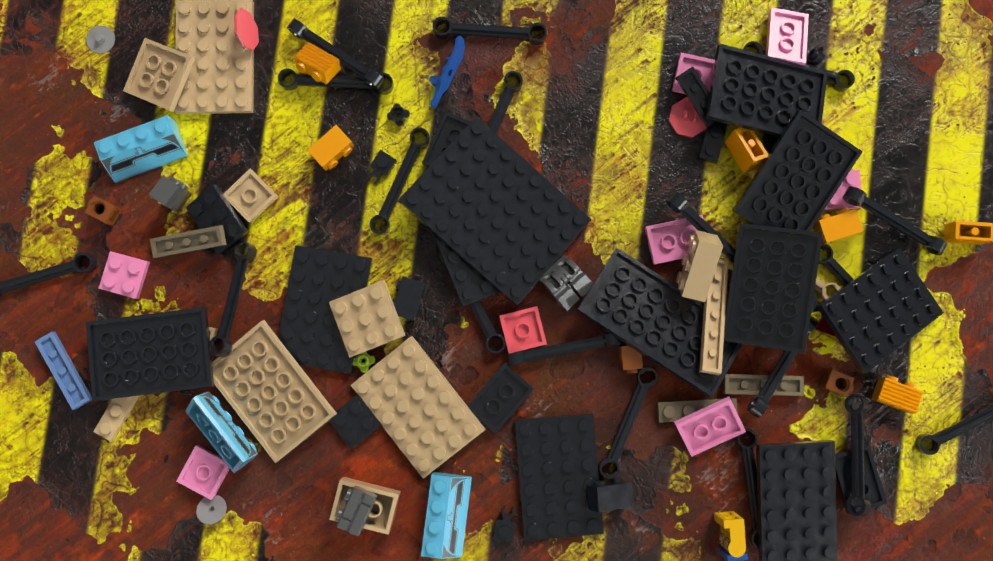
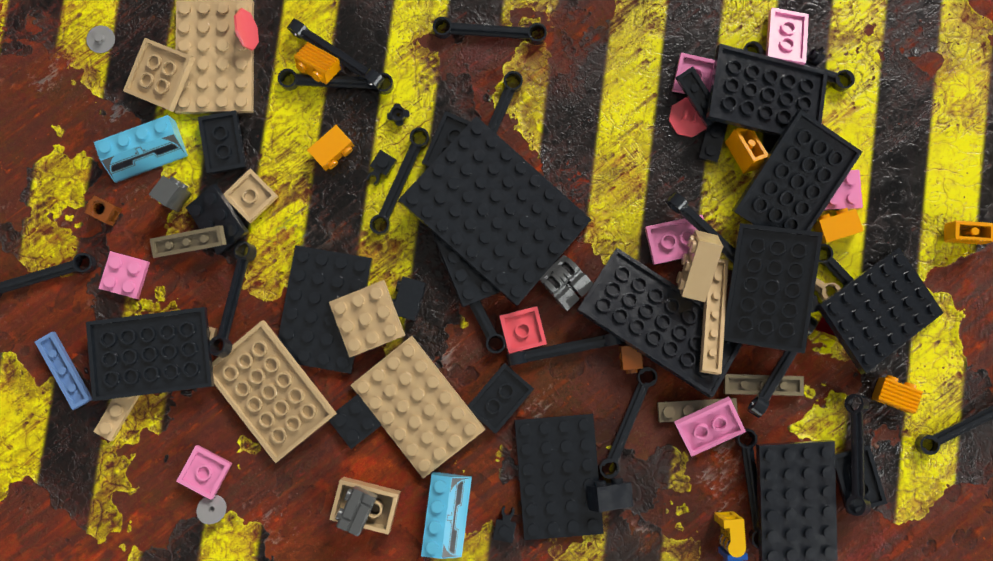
(221, 431): medium azure slope -> none
(222, 142): none -> black plate
(364, 367): lime plate -> none
(442, 83): blue piece -> none
(828, 382): dark orange brick -> none
(930, 243): black piece -> none

